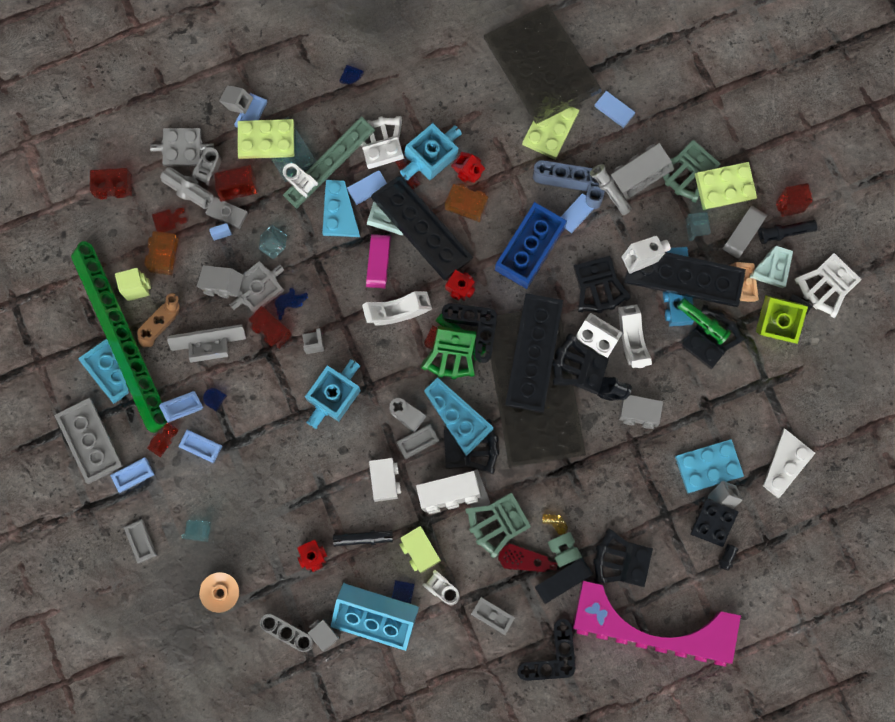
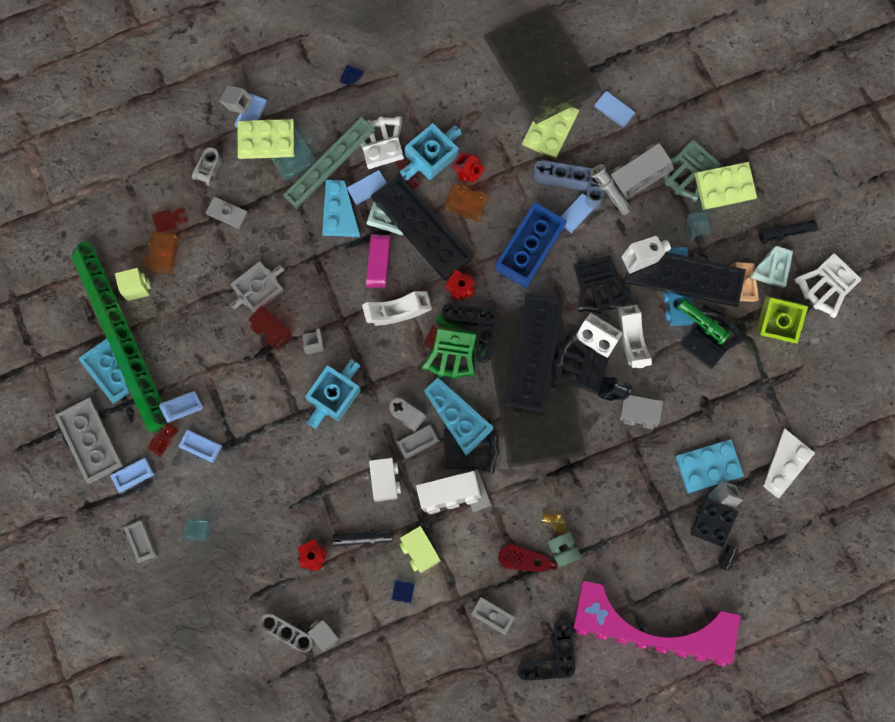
(111, 178): clear red brick -> none
(166, 312): medium nougat beam -> none
(181, 146): light grey plate -> none
(187, 187): light grey piece -> none
(207, 343): light grey bracket -> none
(209, 590): light nougat dish -> none
(214, 398): clear blue tile -> none
(219, 281): light grey brick -> none
(220, 231): light blue tile -> none
(235, 183): clear red brick -> none
(272, 242): clear light blue panel -> none
(289, 300): clear blue piece -> none
(302, 181): white piece -> none
(374, 616): medium azure slope -> none
(441, 587): white piece -> none
(508, 515): sand green plate -> none
(563, 580): black beam -> none
(634, 565): black plate -> none
(744, 232): light grey beam -> none
(794, 200): clear red brick -> none

